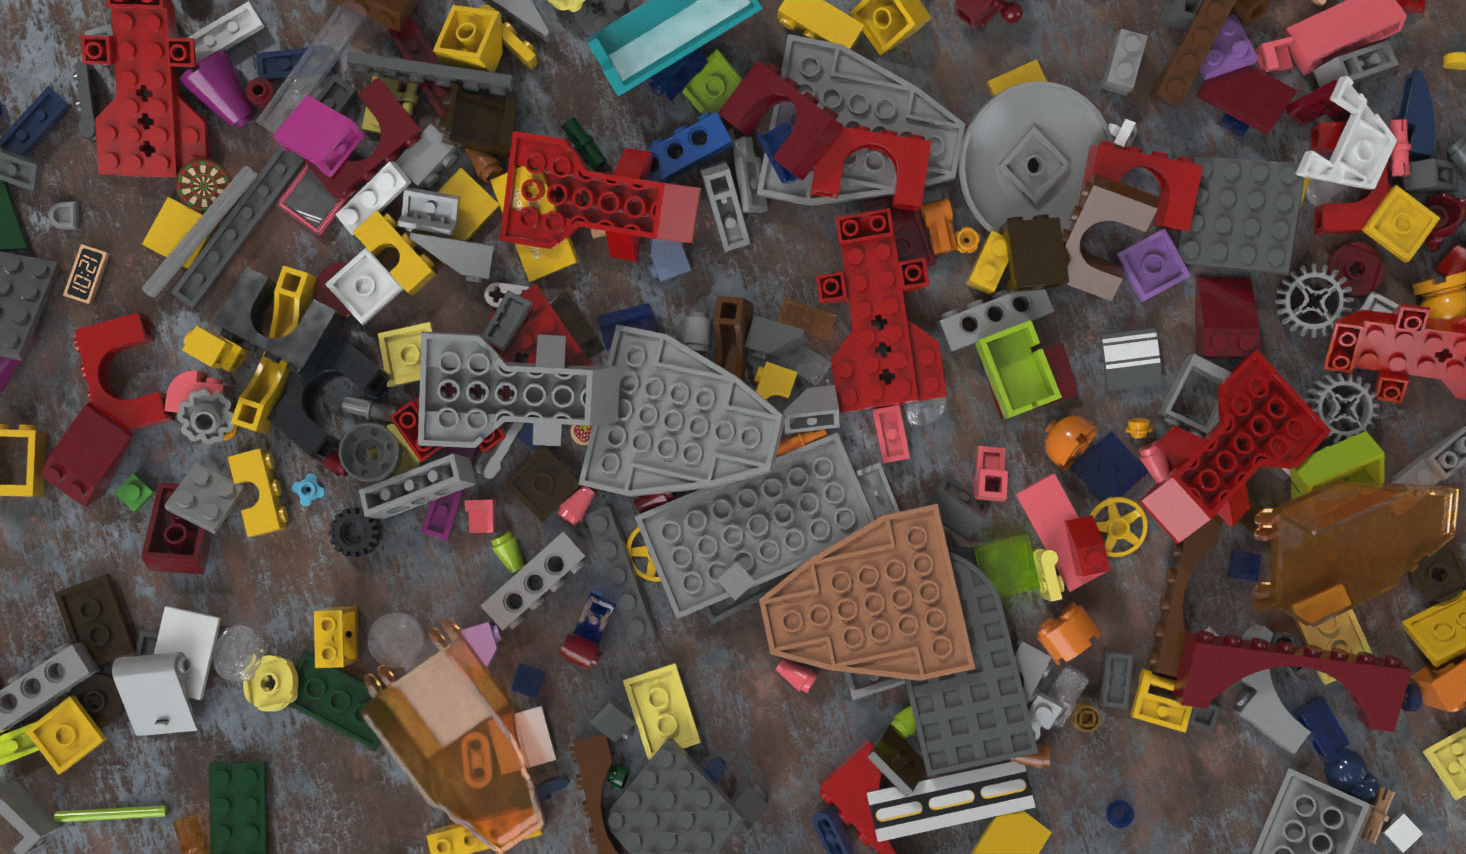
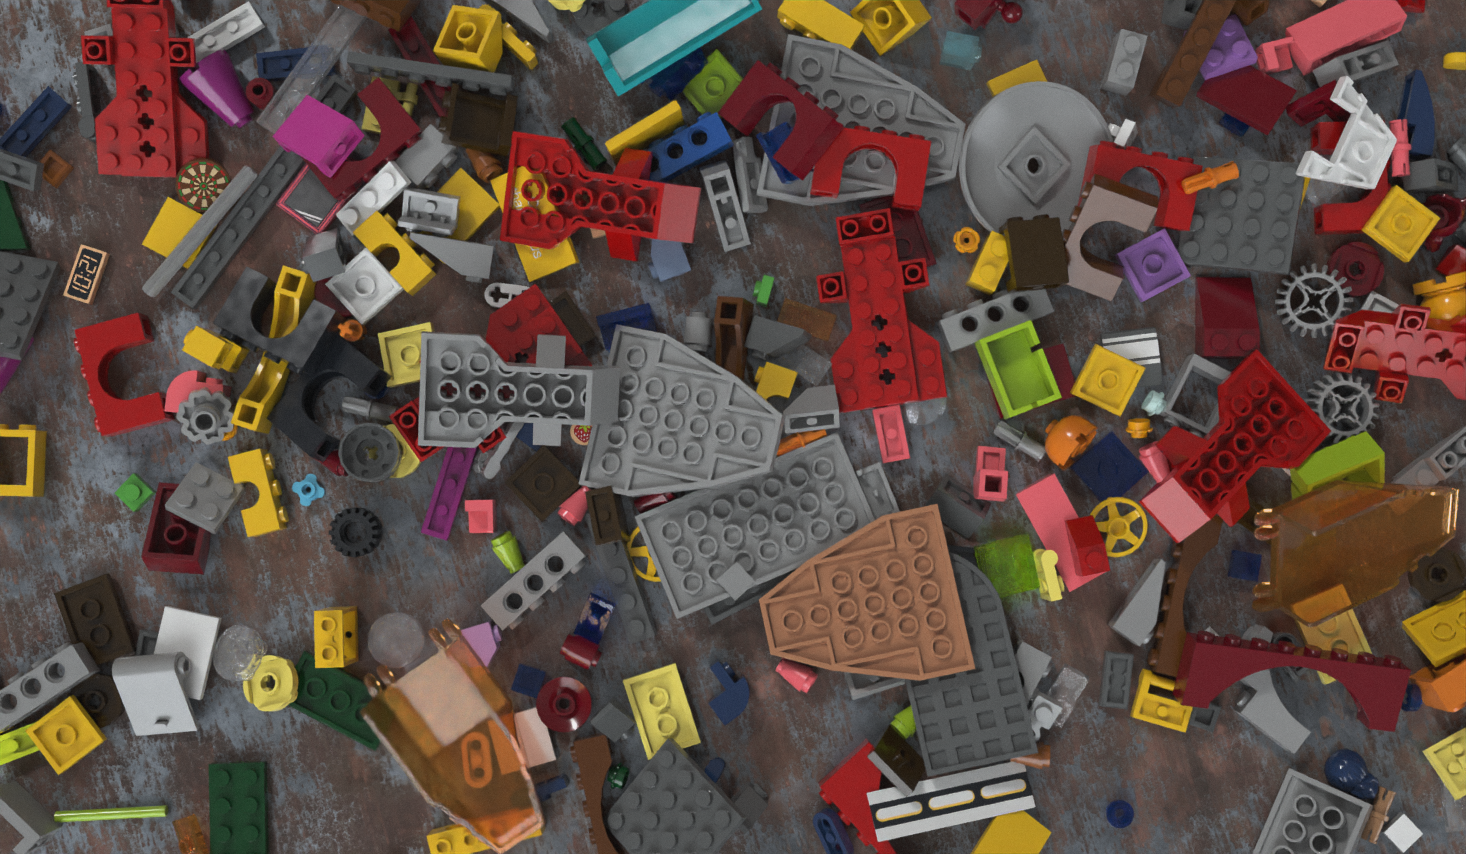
(55, 168): none -> dark orange tile
(65, 215): light grey tile -> none
(87, 456): dark red slope -> none
(324, 255): none -> dark grey brick
(352, 330): none -> orange axle
(417, 487): light grey brick -> none
(507, 321): dark grey plate -> none
(561, 718): none -> dark red dish
(607, 516): none -> dark brown panel
(646, 131): none -> yellow tile
(735, 695): none -> dark blue brick
(762, 290): none -> bright green plate
(937, 218): orange piece -> none
(960, 50): none -> clear light blue brick
(1019, 440): none -> light grey axle
(1068, 633): orange brick -> none
(1080, 717): pearl gold wheel -> none
(1107, 380): none -> yellow tile
(1140, 608): none -> light grey slope
(1154, 403): none -> light aqua plate
(1211, 177): none -> orange axle
(1325, 730): clear blue panel -> none

